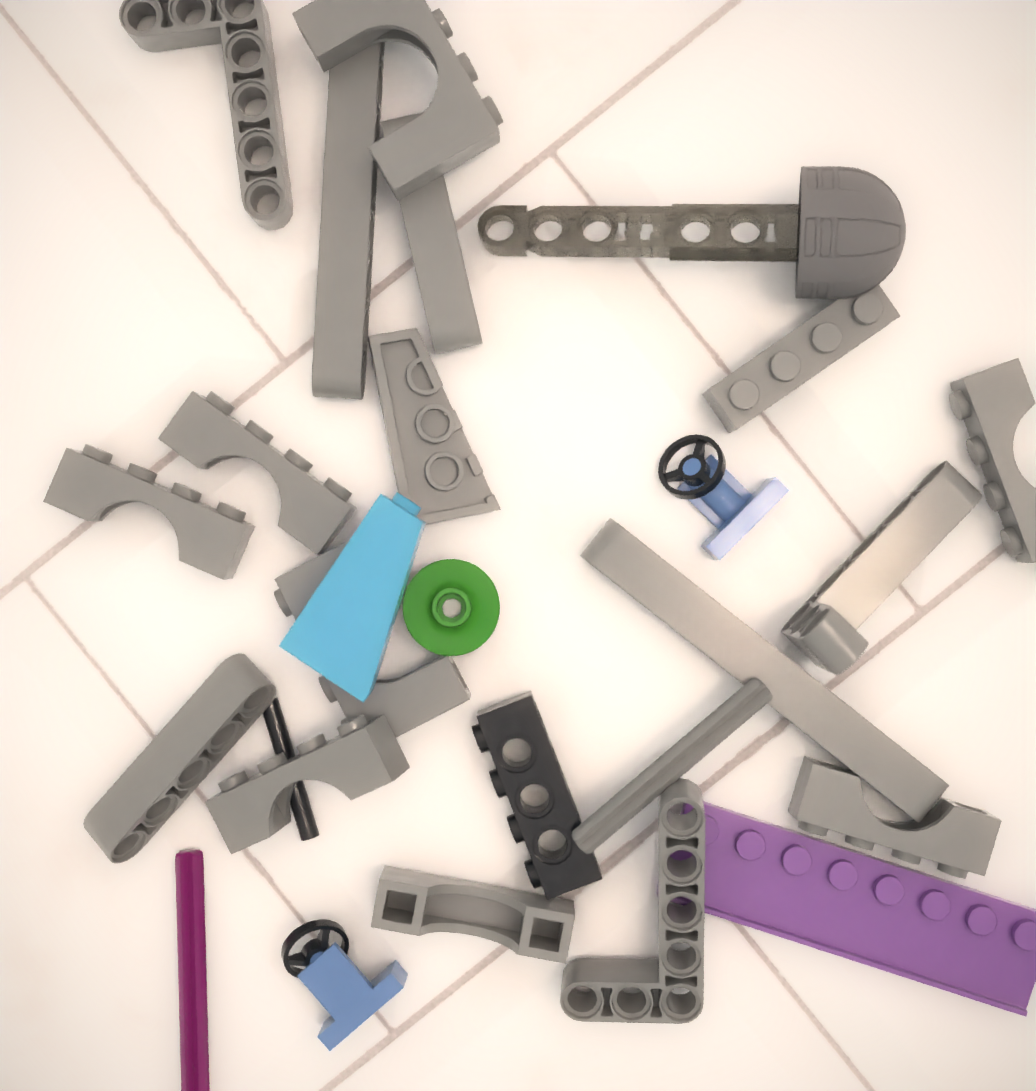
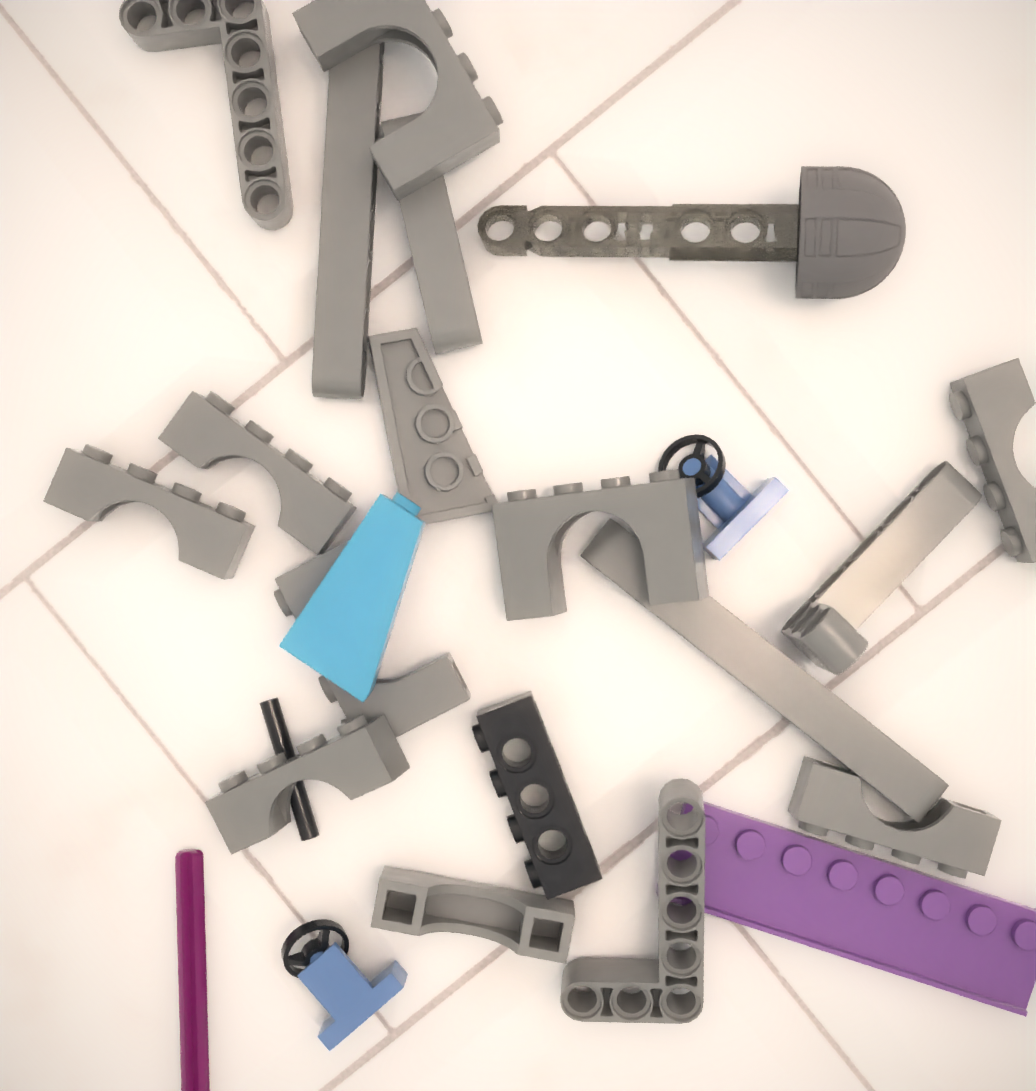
(179, 758): light grey beam -> none
(425, 602): bright green dish -> none
(659, 513): none -> light grey arch
(671, 765): light grey axle -> none
(799, 357): light grey arch -> none

